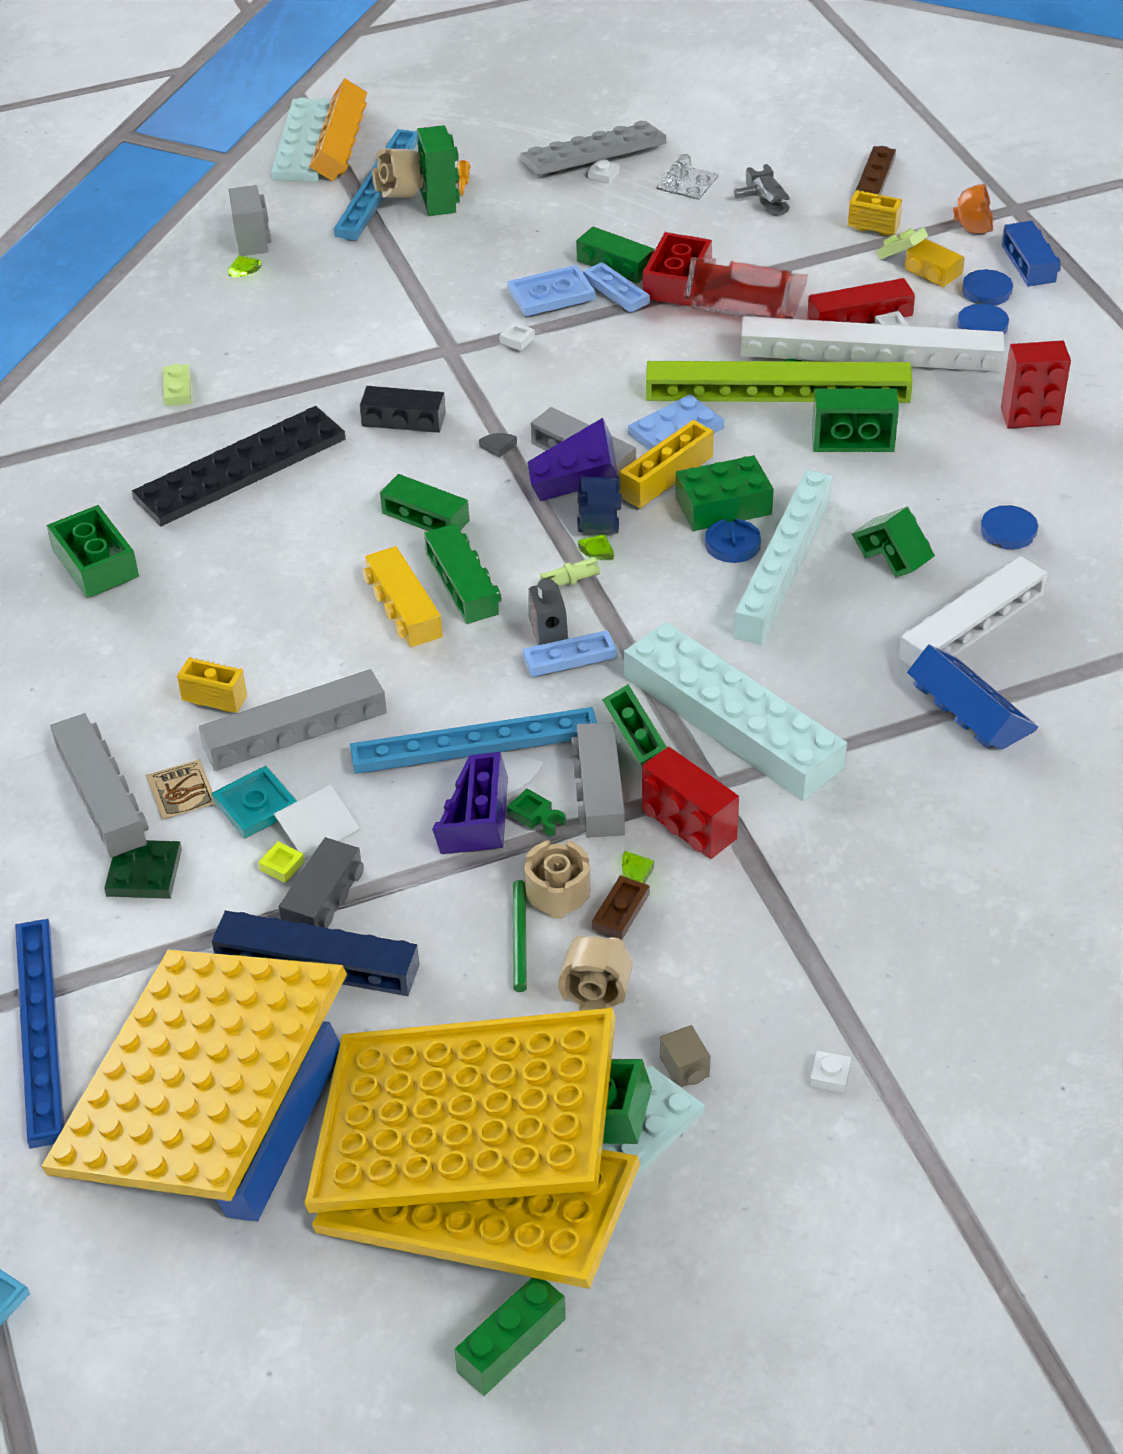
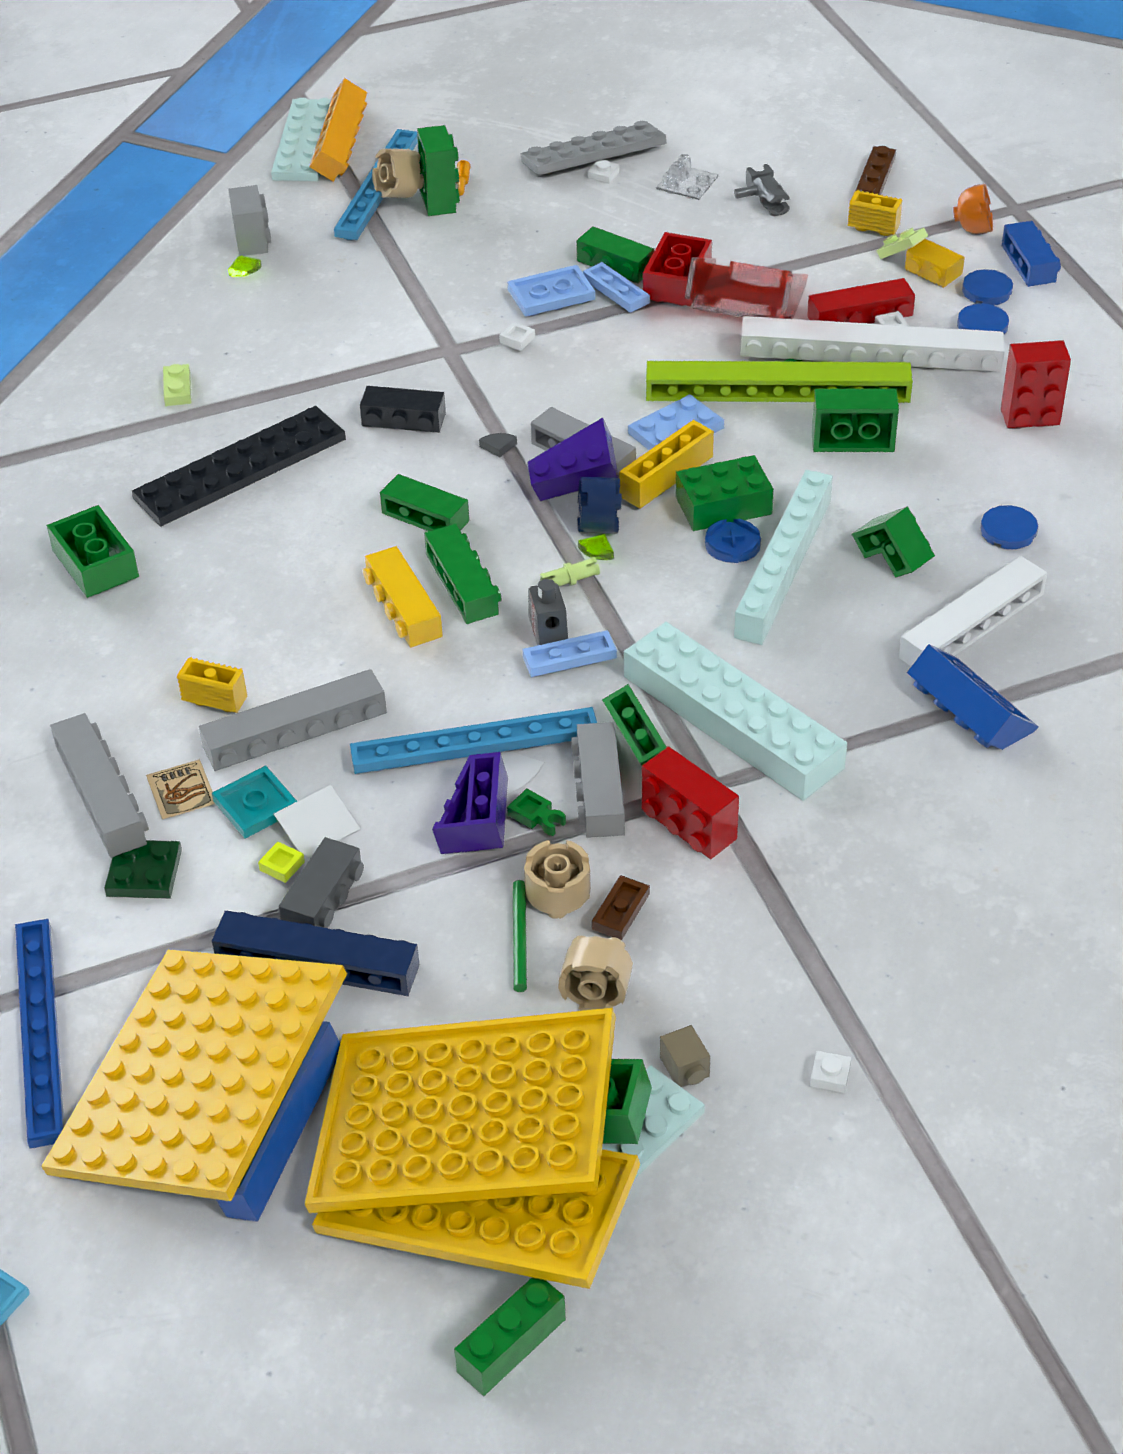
(636, 866): clear neon green tile -> none

